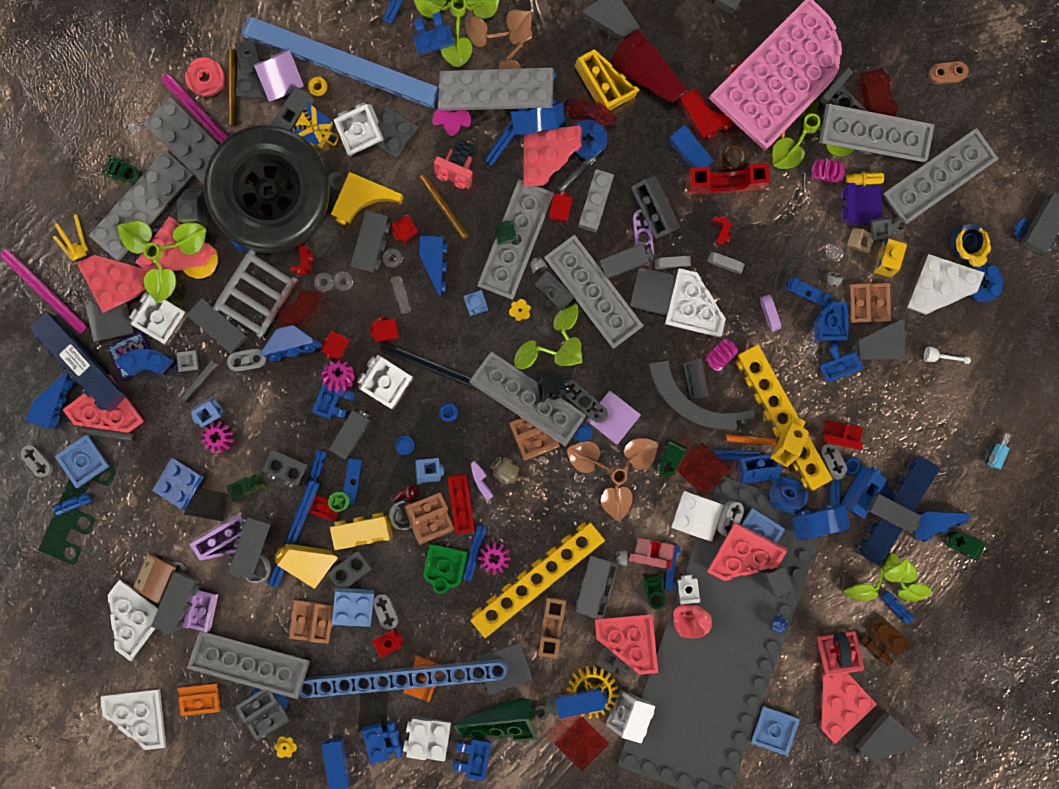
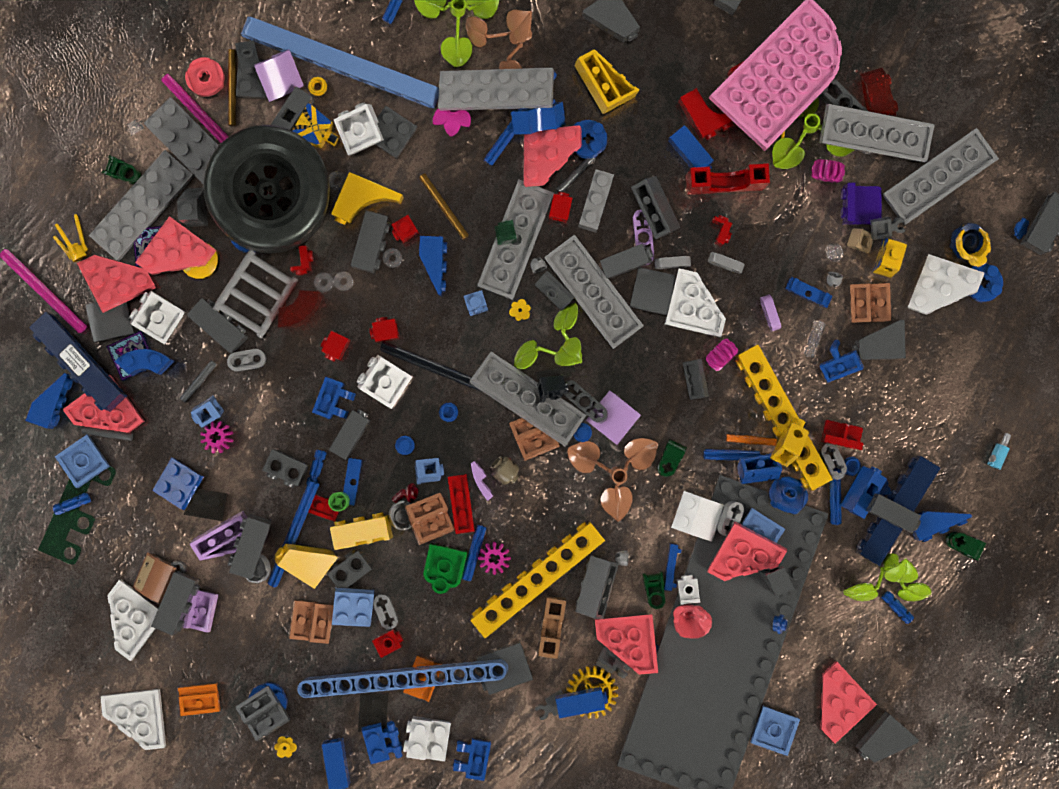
(33, 464): light grey beam -> none
(135, 237): lime plant -> none
(187, 361): light grey plate -> none
(245, 487): clear green leg -> none
(248, 665): light grey plate -> none
(289, 342): slope -> none
(333, 382): dark pink gear -> none
(400, 294): clear axle -> none
(433, 39): blue plate -> none
(456, 165): coral plate -> none
(509, 719): dark green wedge -> none
(580, 107): clear red plate -> none
(581, 743): clear red plate -> none
(630, 716): white slope -> none
(642, 63): dark red wedge -> none
(653, 553): panel -> none
(674, 398): dark grey arch -> none
(703, 468): clear red plate -> none
(742, 164): reddish brown piece -> none
(821, 522): blue brick -> none
(832, 323): blue plate -> none
(837, 87): dark grey plate -> none
(840, 653): coral plate -> none
(865, 178): yellow axle -> none
(889, 636): reddish brown plate -> none
(932, 355): white hinge -> none
(949, 72): nougat plate -> none

